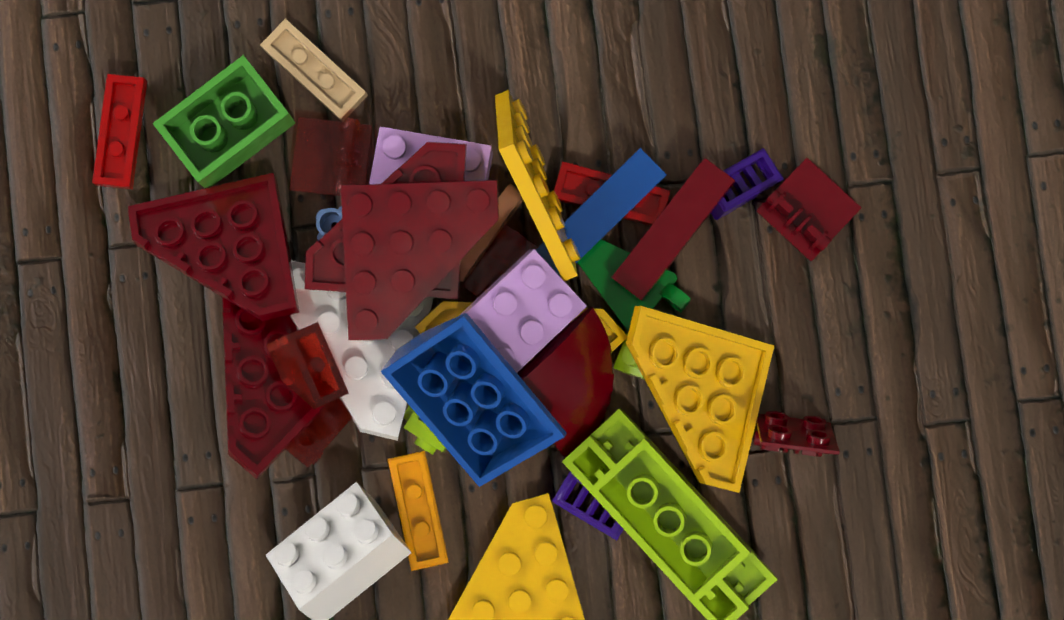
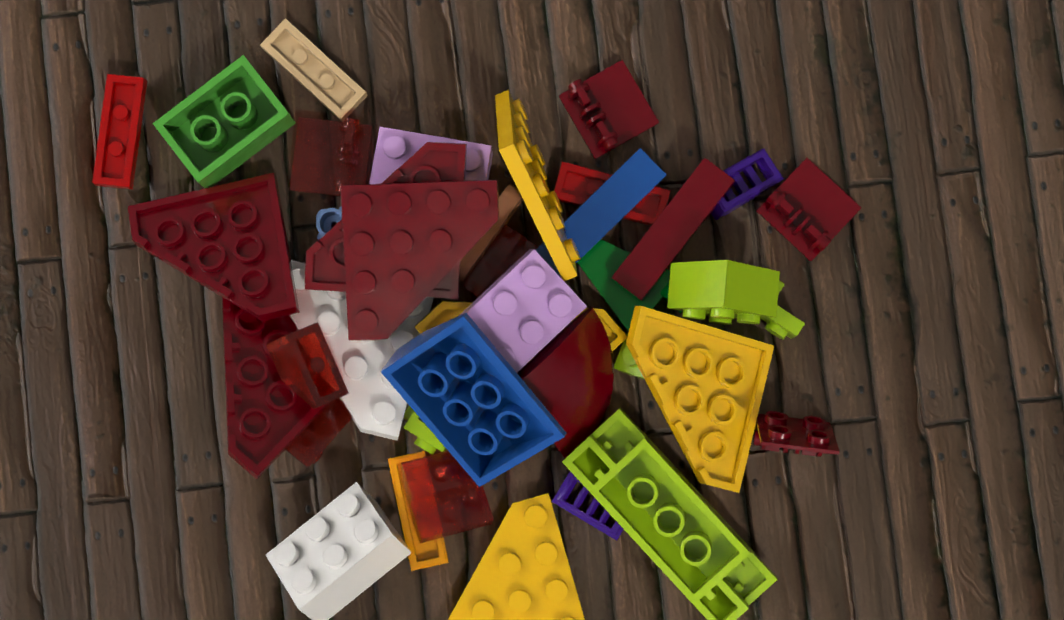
(443, 497): none -> clear red slope
(608, 109): none -> dark red hinge
(723, 291): none -> lime brick
(784, 324): none -> lime bracket

